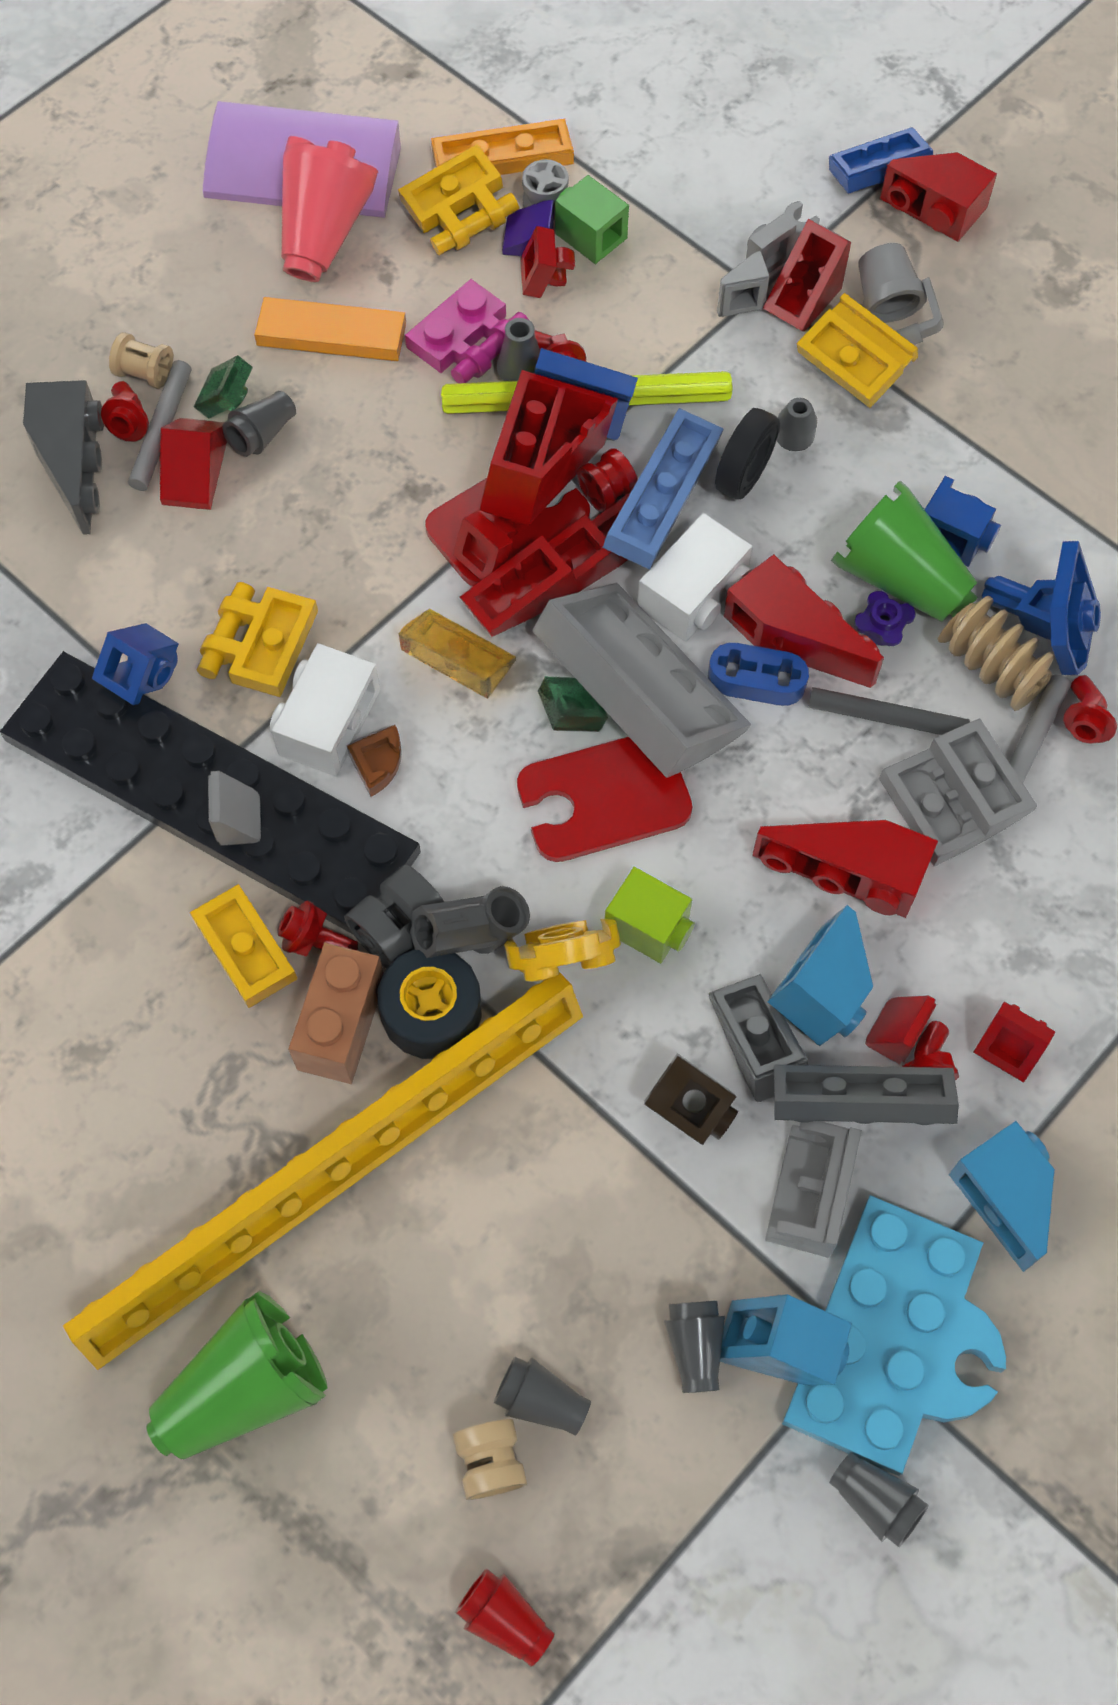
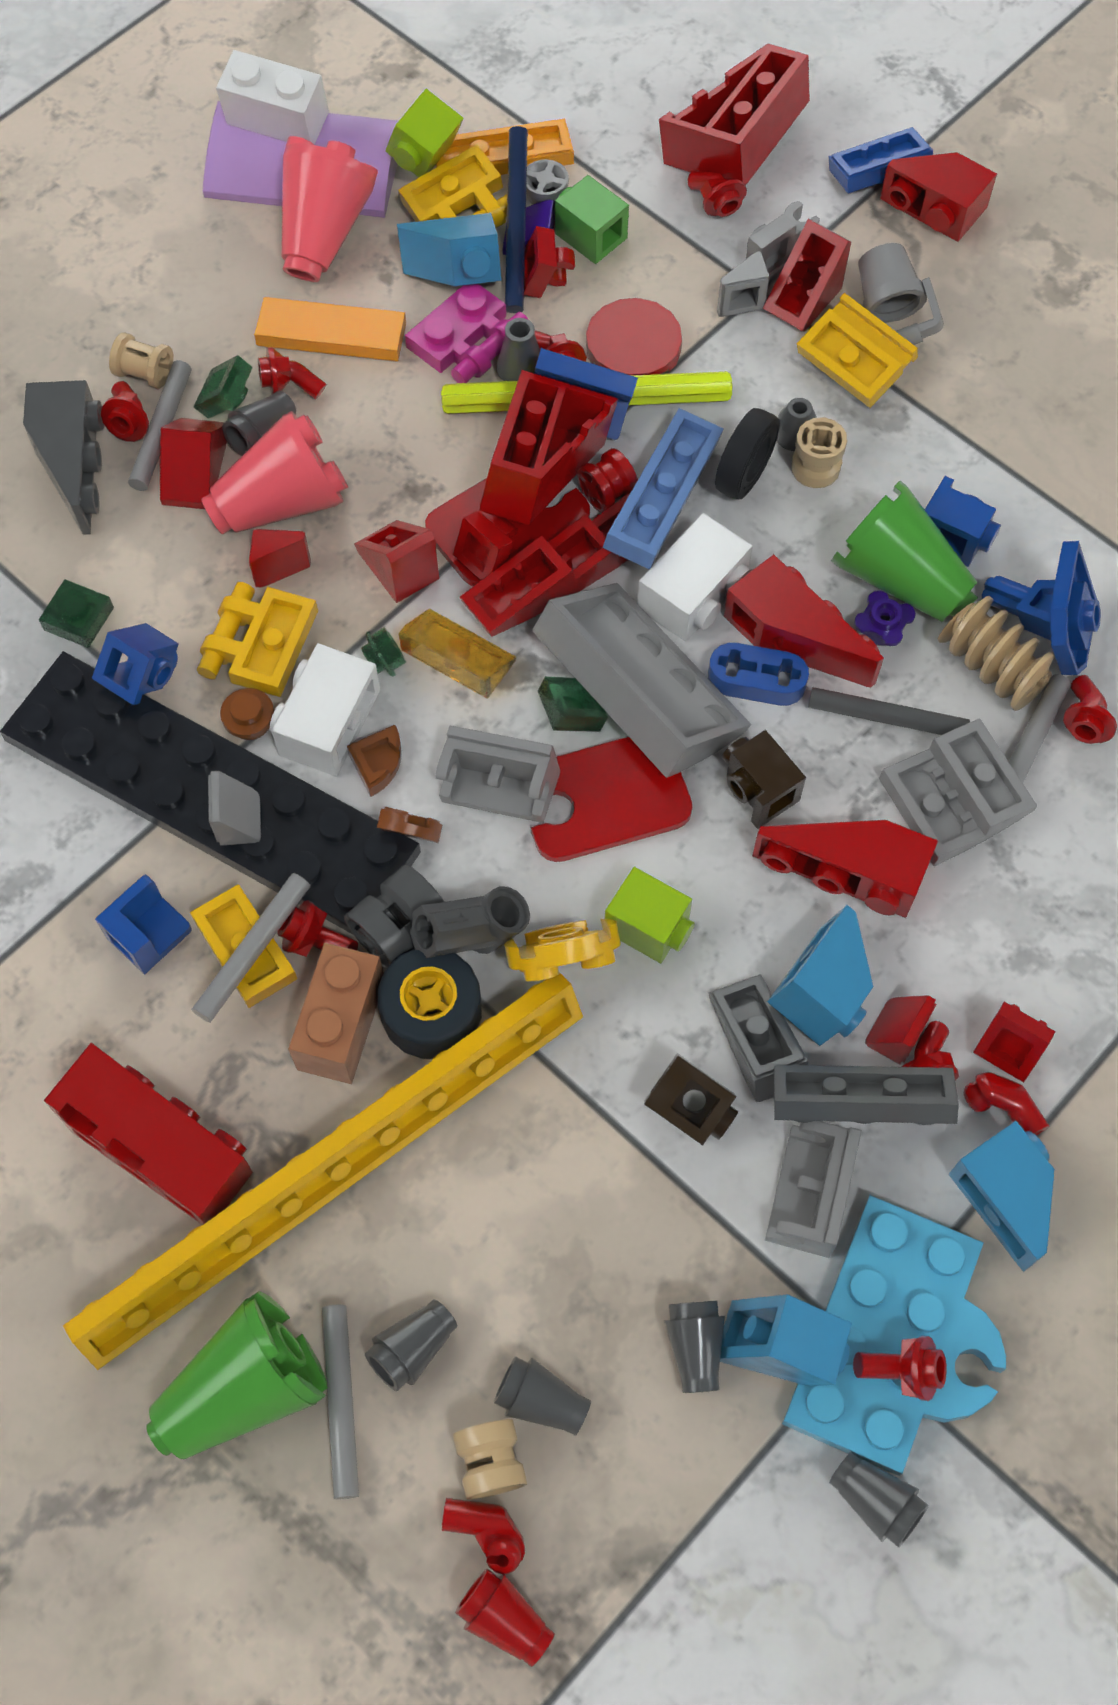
(76, 613): none -> clear green plate
(143, 924): none -> blue panel
(150, 1136): none -> red wedge
(247, 713): none -> dark orange plate
(251, 948): none -> light grey bar
(272, 98): none -> white brick
(276, 479): none -> coral cone
(277, 371): none -> red plate
(277, 555): none -> red slope
(340, 1402): none -> light grey bar
(383, 651): none -> clear green plate
(401, 558): none -> red slope
(409, 825): none -> dark orange tile
(410, 1345): none -> dark grey cone
(423, 134): none -> lime brick
(451, 250): none -> dark azure slope
(492, 1529): none -> red arm
(497, 773): none -> light grey hinge
(516, 219): none -> dark blue bar
(634, 337): none -> tile
(720, 195): none -> red plate
(741, 118): none -> red wedge
(763, 777): none -> dark brown brick
(819, 452): none -> tan wheel
(918, 1367): none -> red plate
(1007, 1095): none -> red arm

